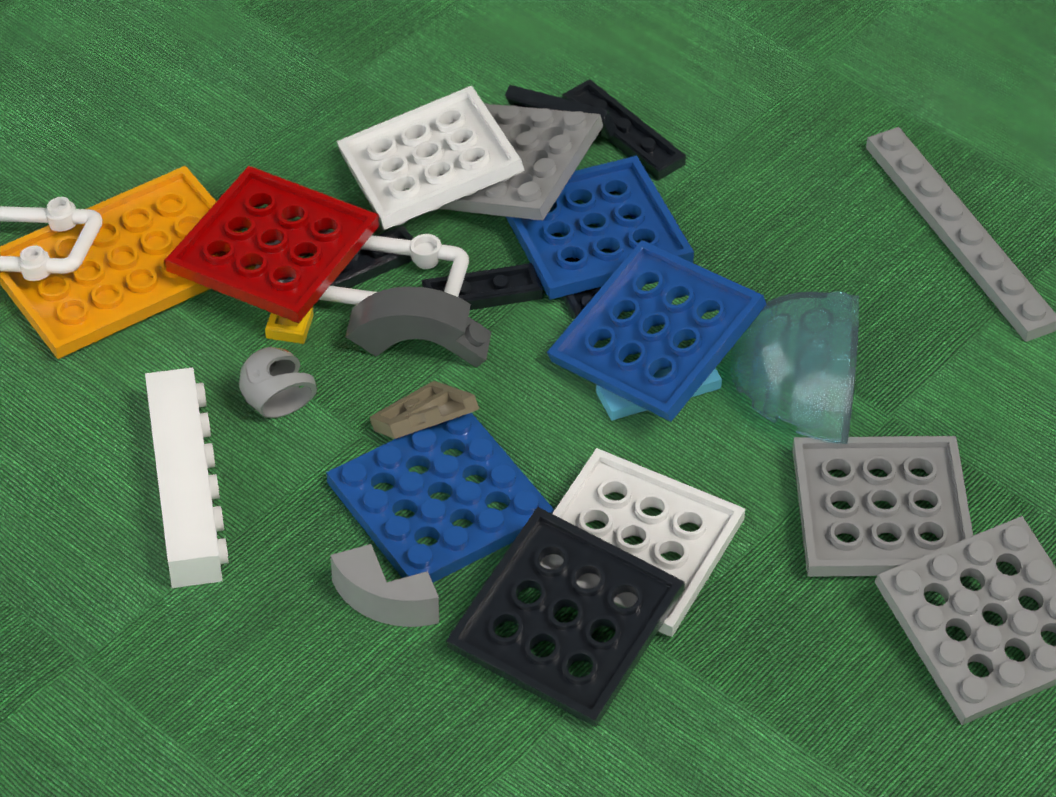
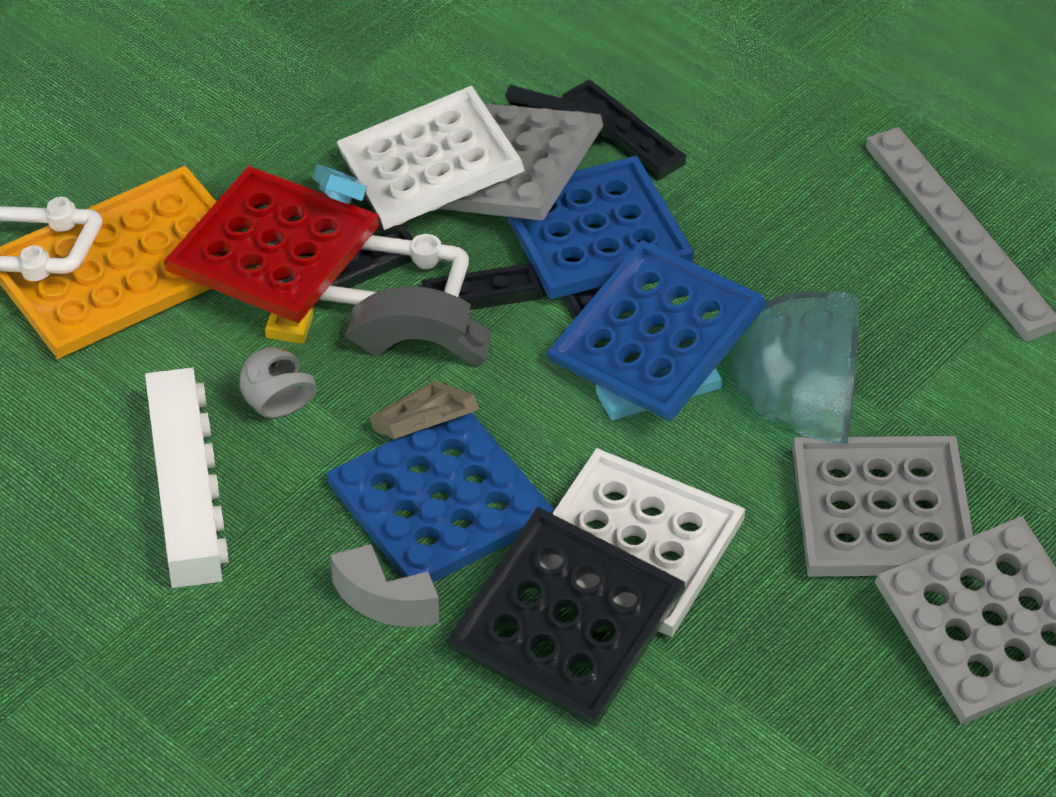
(338, 184): none -> medium azure plate

